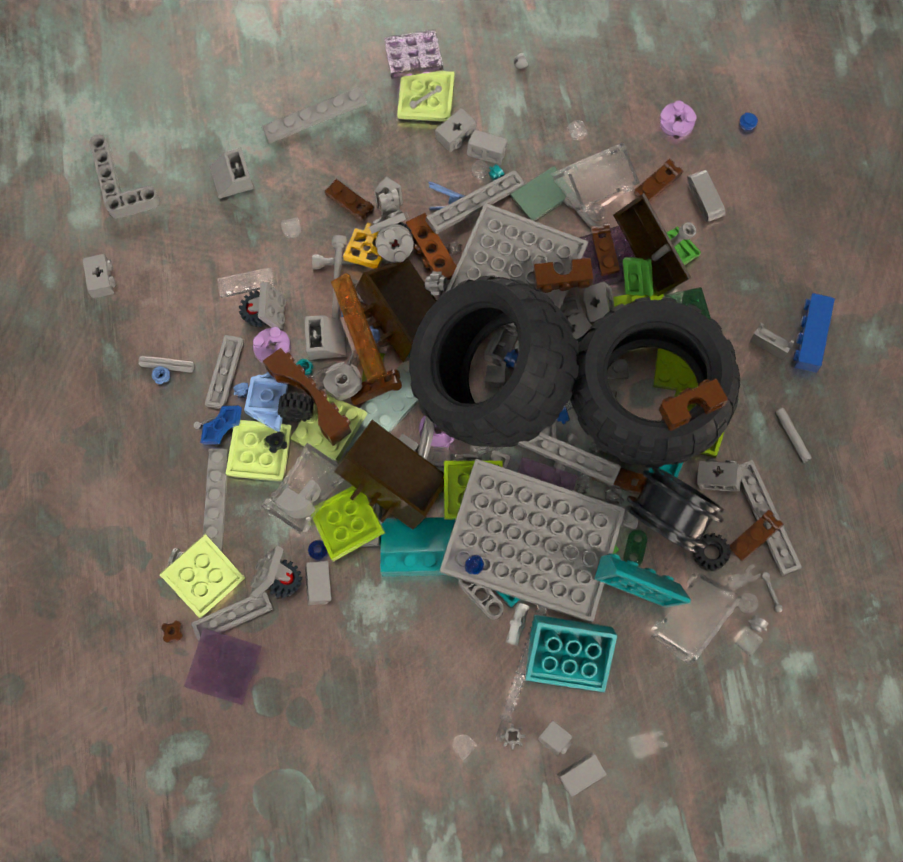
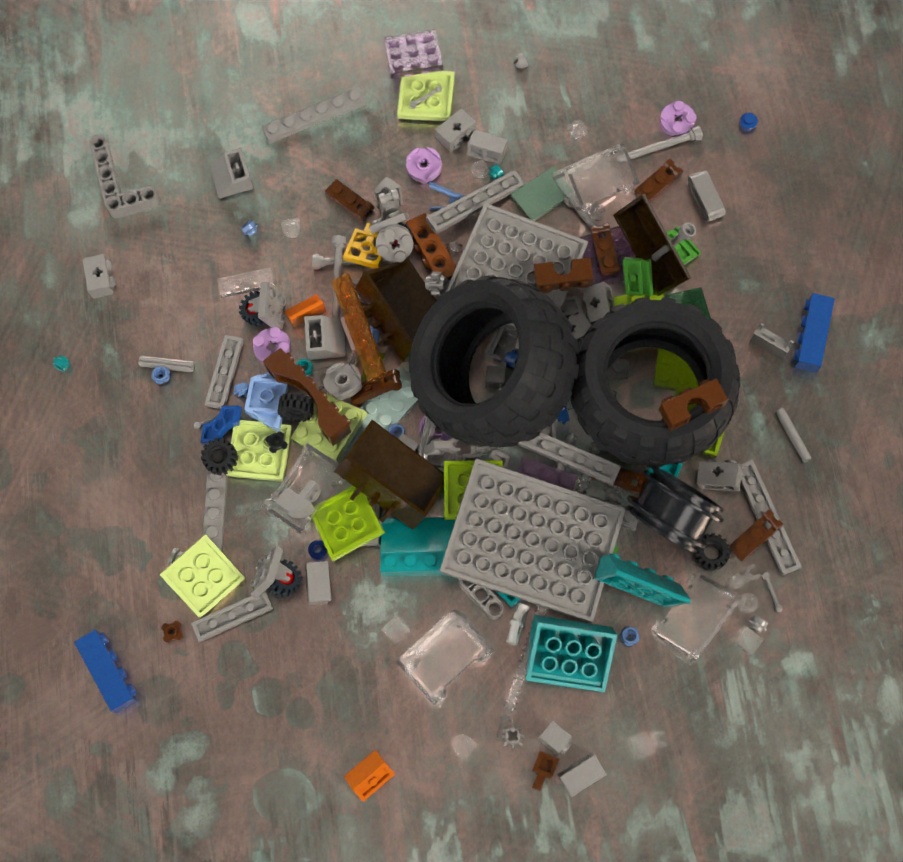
(61, 363): none -> teal plate
(106, 671): none -> blue brick
(210, 449): none -> black tyre
(223, 666): clear purple plate -> none
(249, 228): none -> medium blue plate
(310, 307): none -> orange panel
(369, 775): none -> orange panel
(396, 427): none -> medium blue plate
(396, 630): none -> clear tile
(419, 173): none -> lavender plate
(439, 447): none -> light grey plate
(443, 655): none -> clear windscreen
(474, 565): clear blue plate -> none
(544, 767): none -> reddish brown plate
(633, 632): none -> medium blue plate
(635, 548): clear green plate -> none
(693, 134): none -> light grey piece

